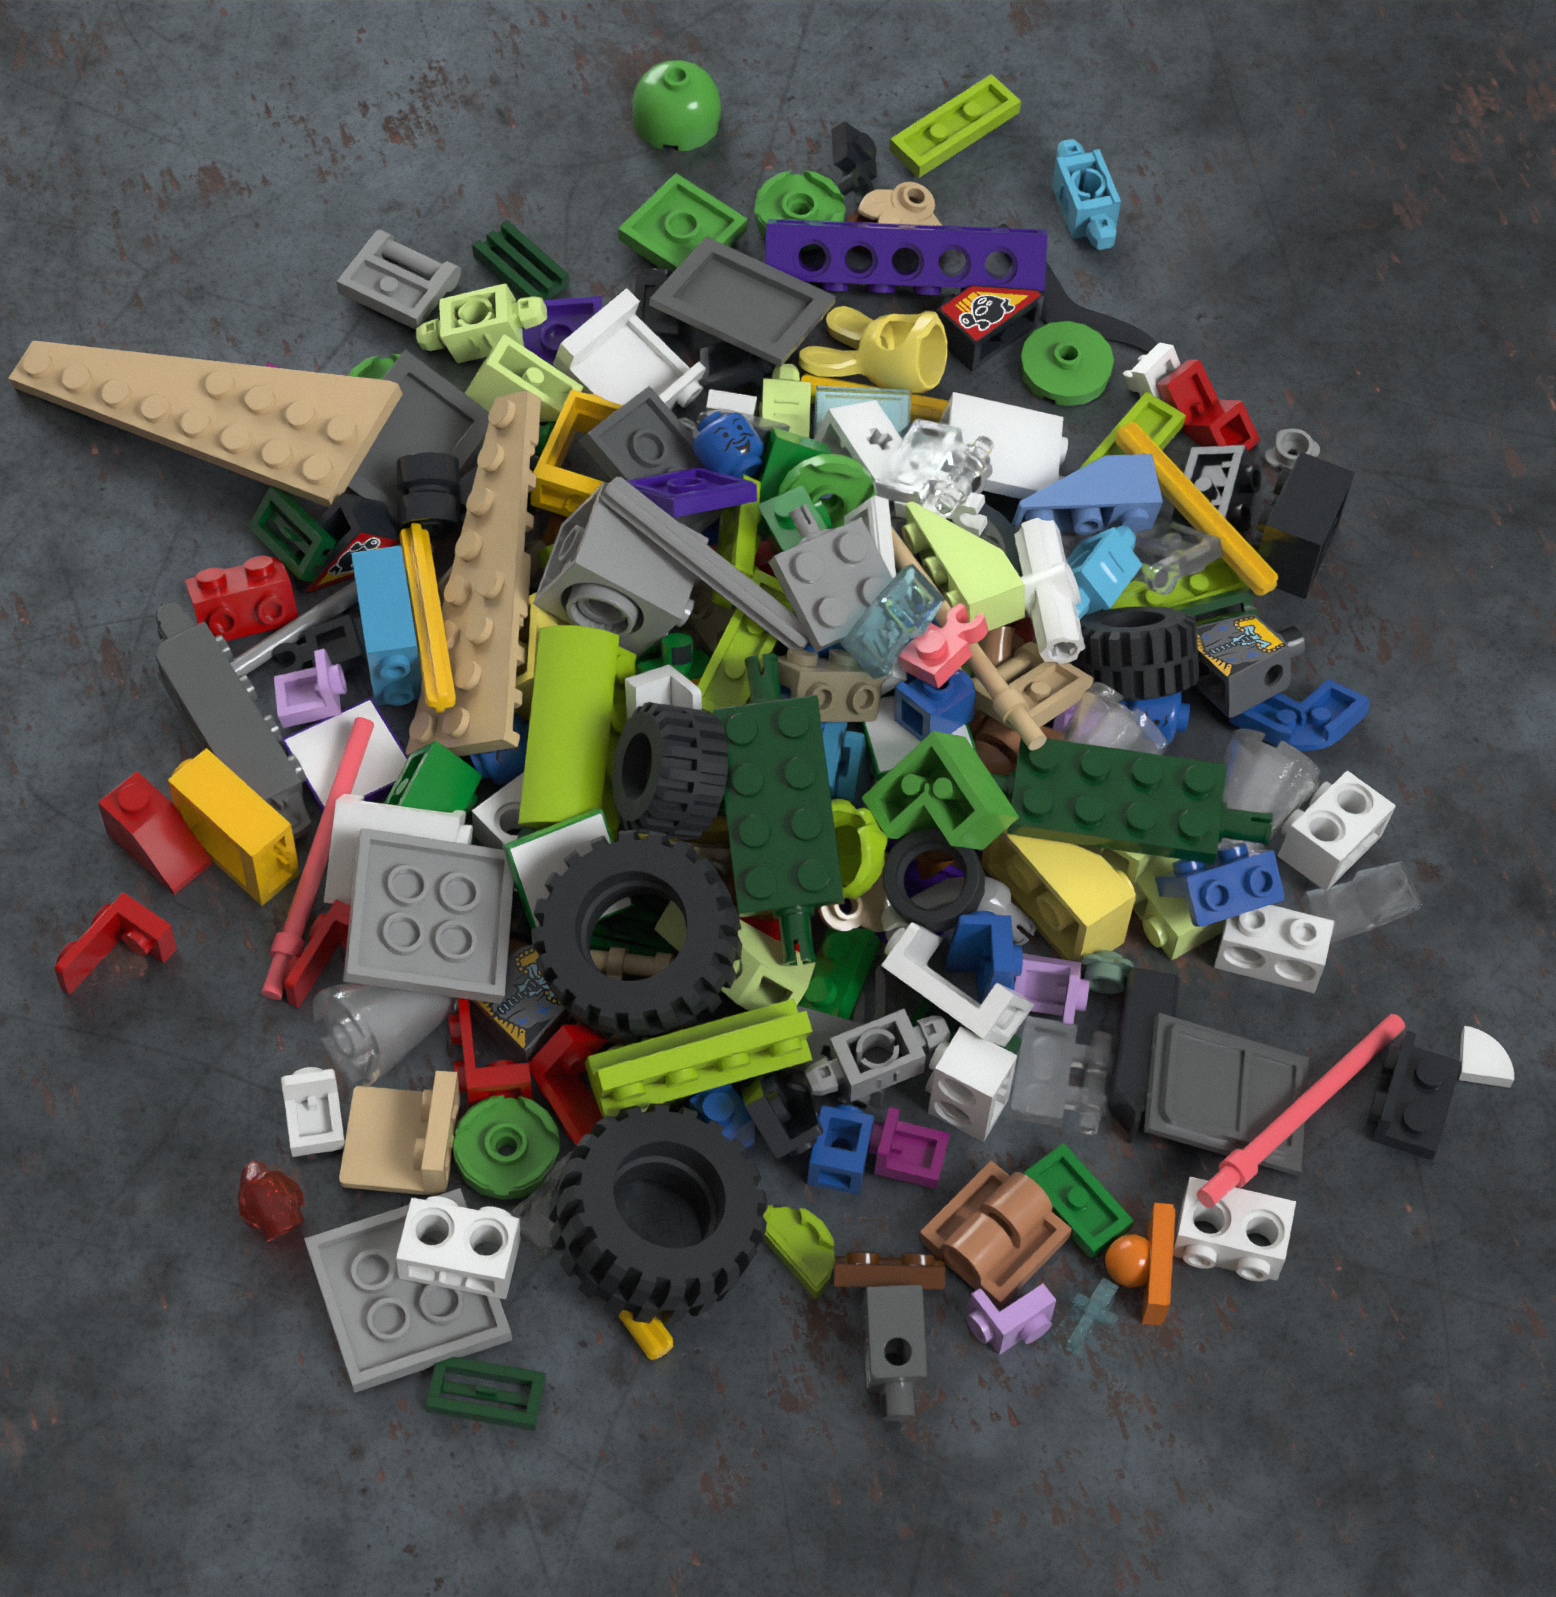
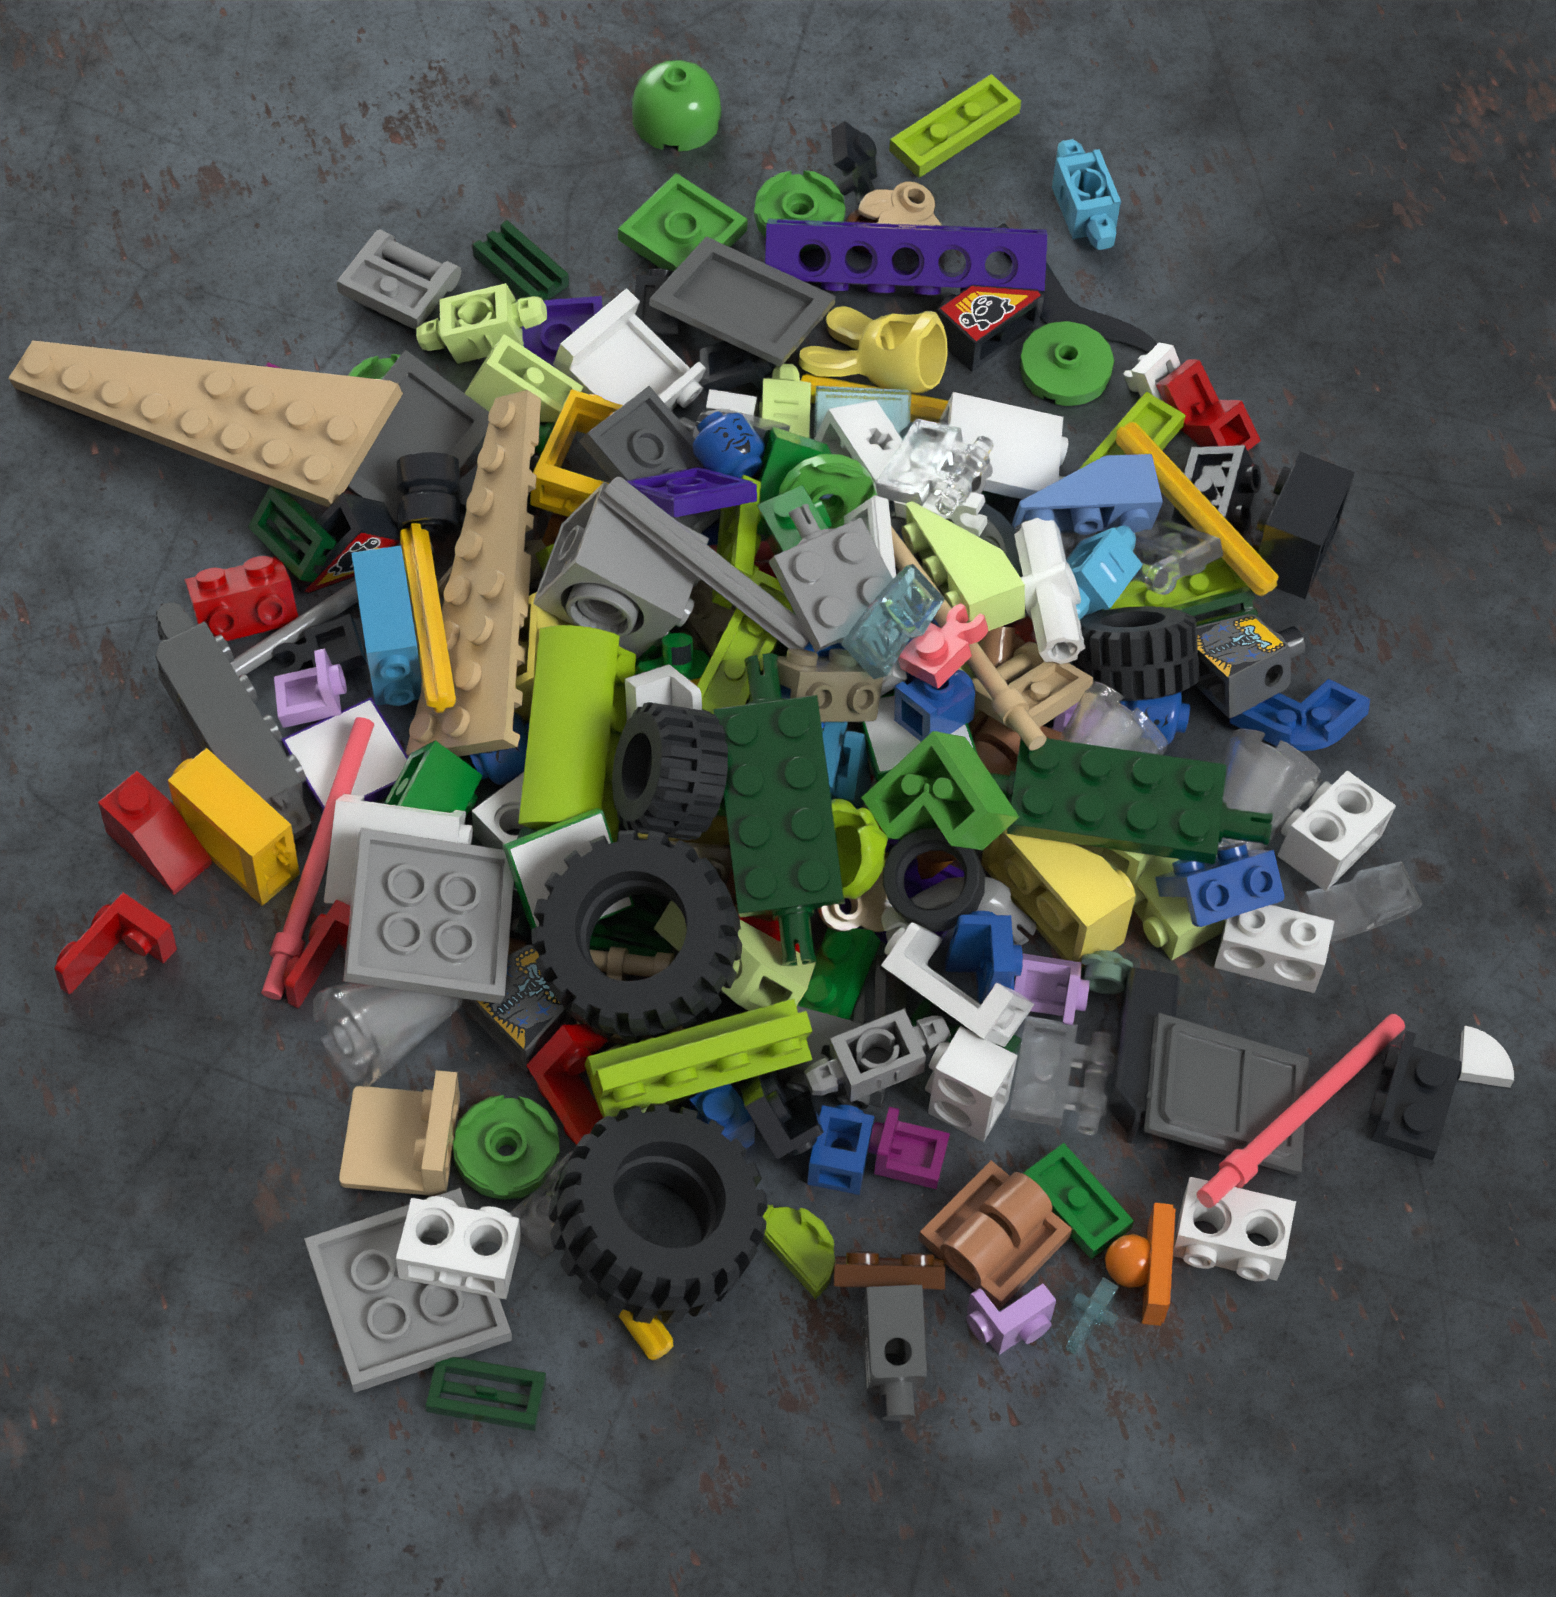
(269, 1200): clear red rock -> none
(313, 1111): white bracket -> none
(497, 1078): red bracket -> none
(1287, 442): light grey plate -> none

